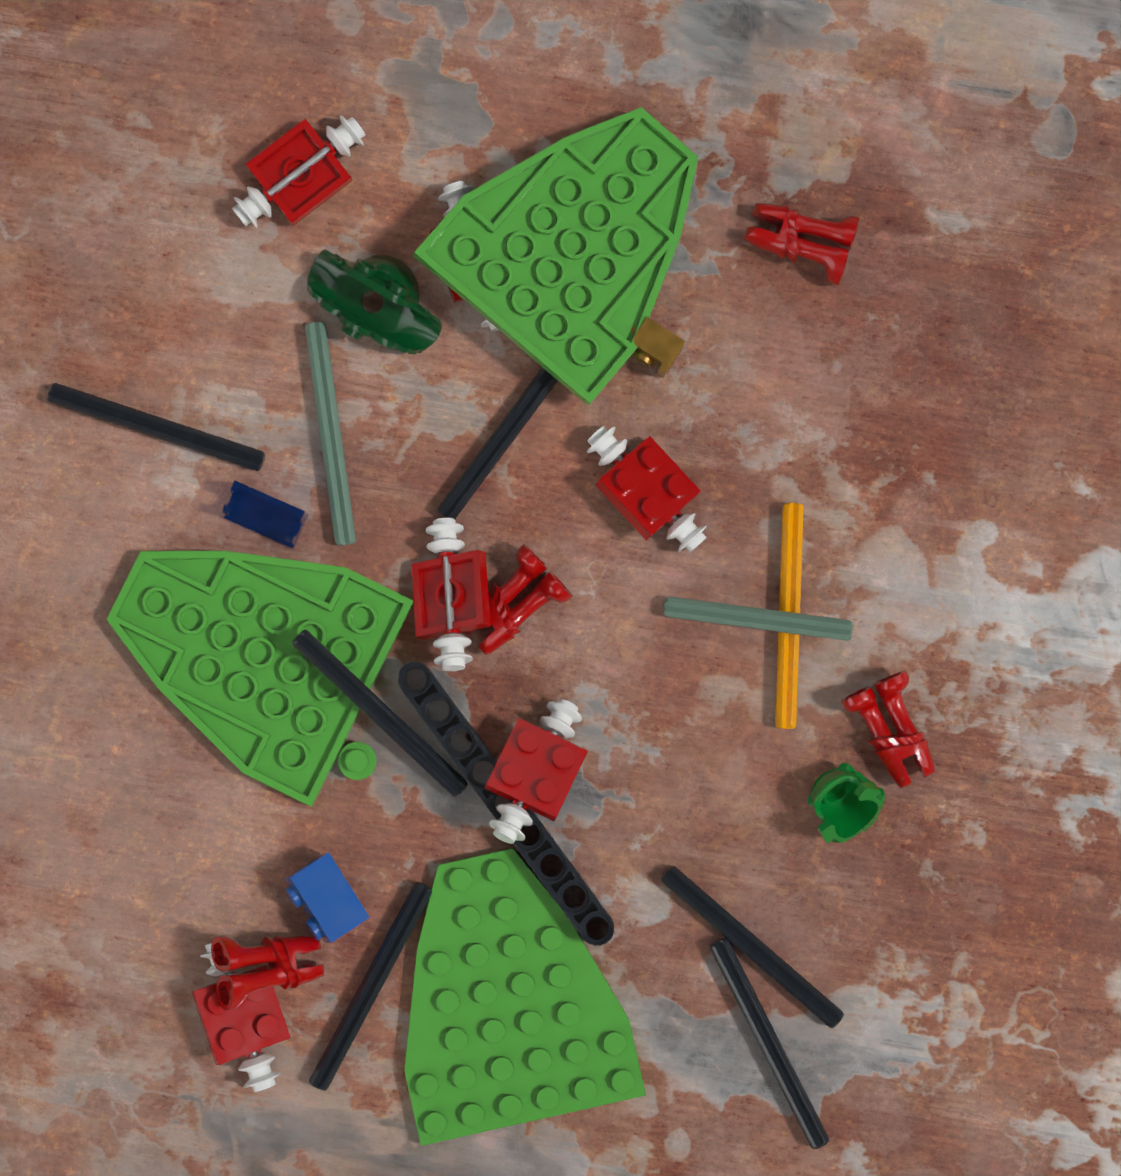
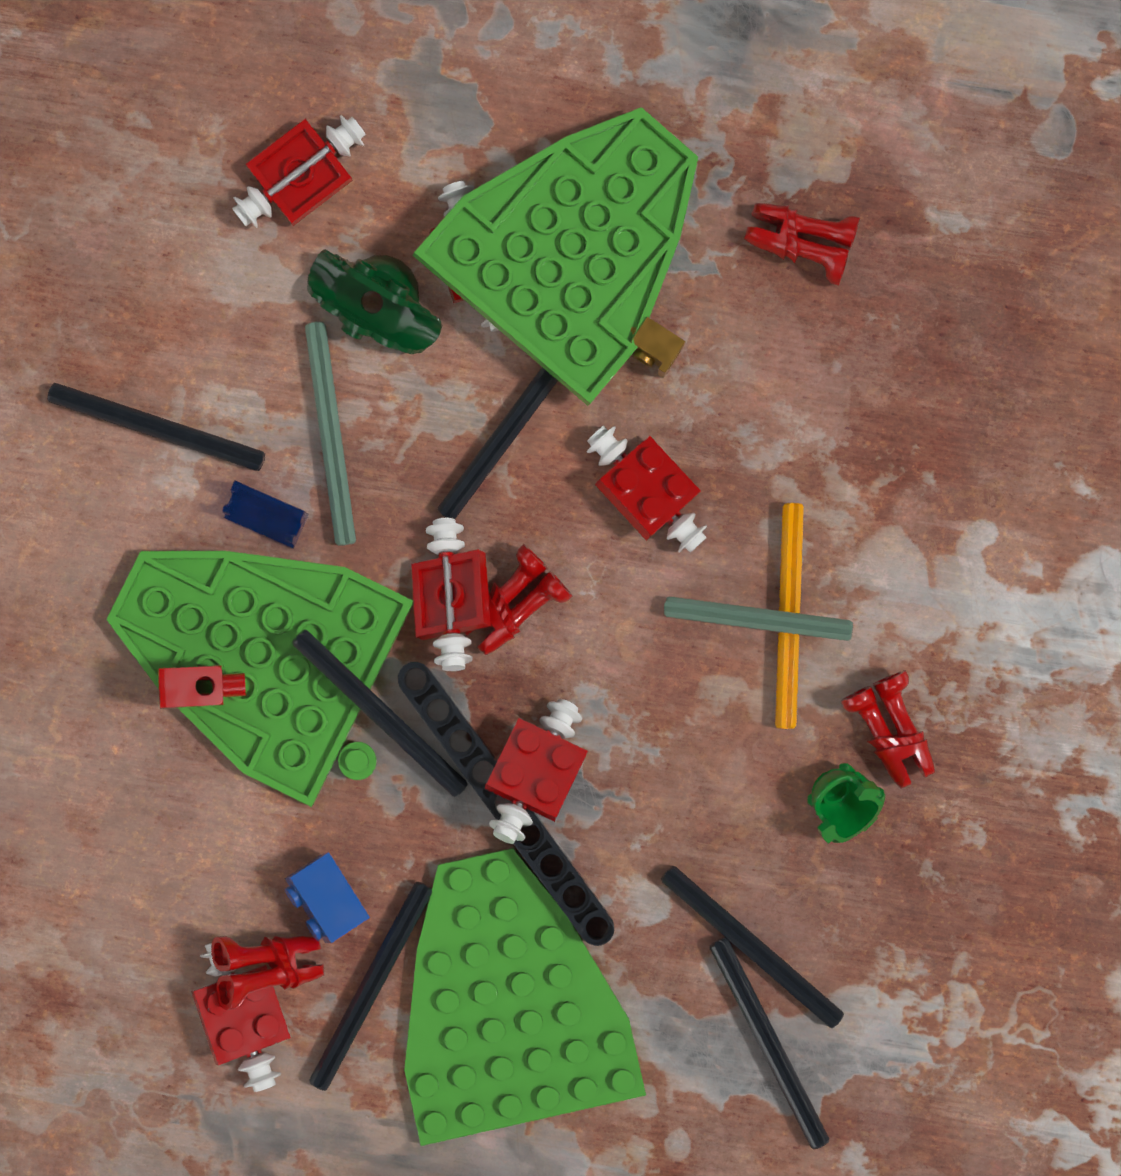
(179, 690): none -> red torso

